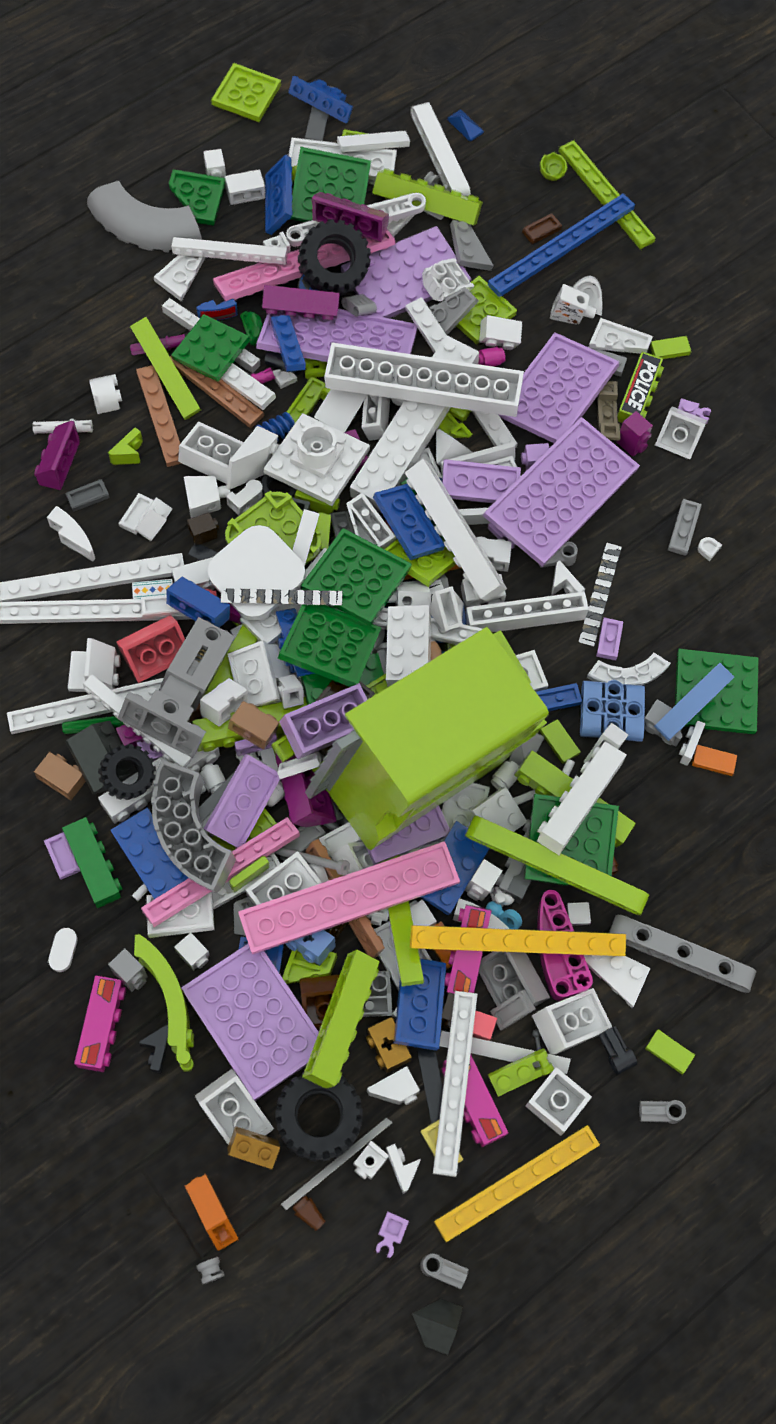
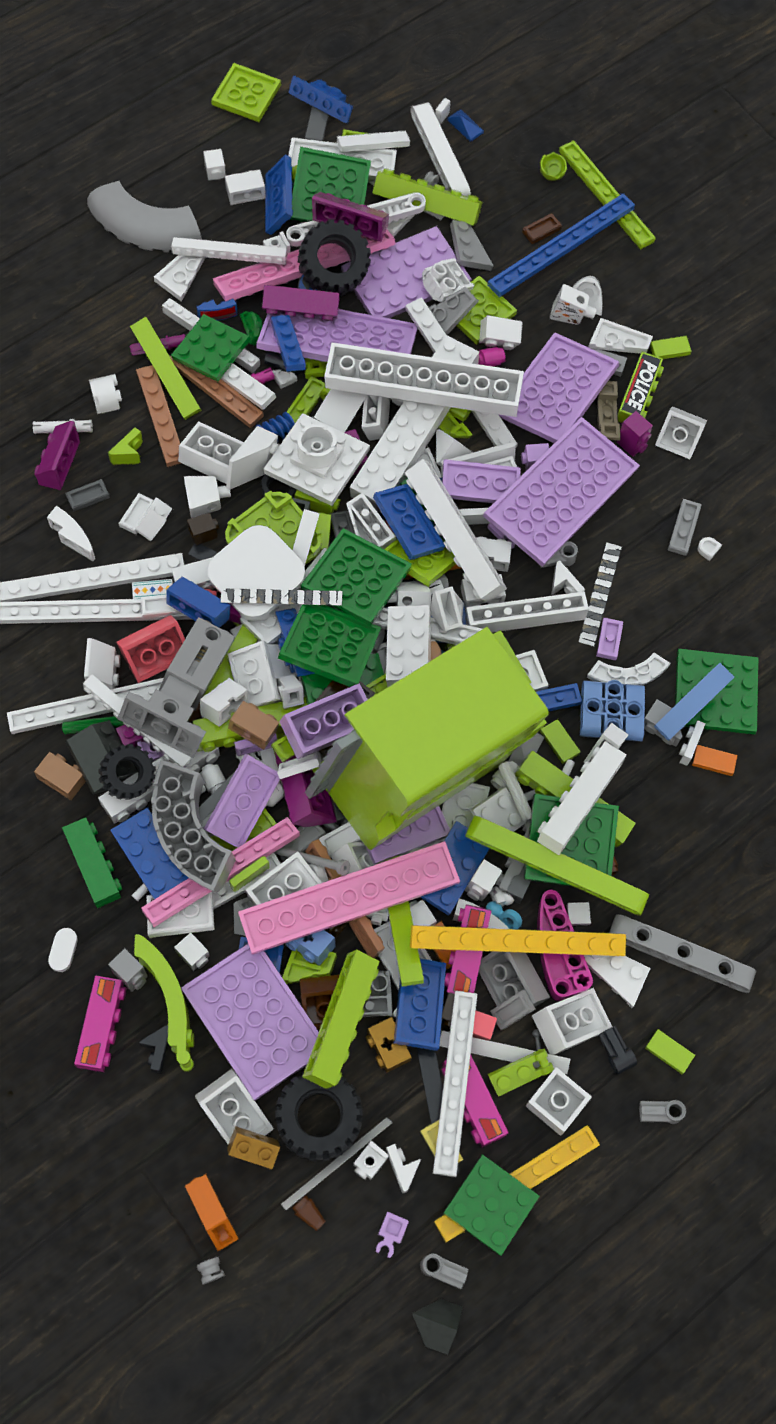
(62, 856): lavender tile -> none
(76, 673): white tile -> none
(198, 192): green plate -> none
(246, 497): white leg -> none
(359, 305): light grey piece -> none
(396, 1088): white slope -> none
(442, 110): none -> white tile
(491, 1205): none -> green plate
(515, 791): none -> white axle
(692, 408): lavender plate -> none

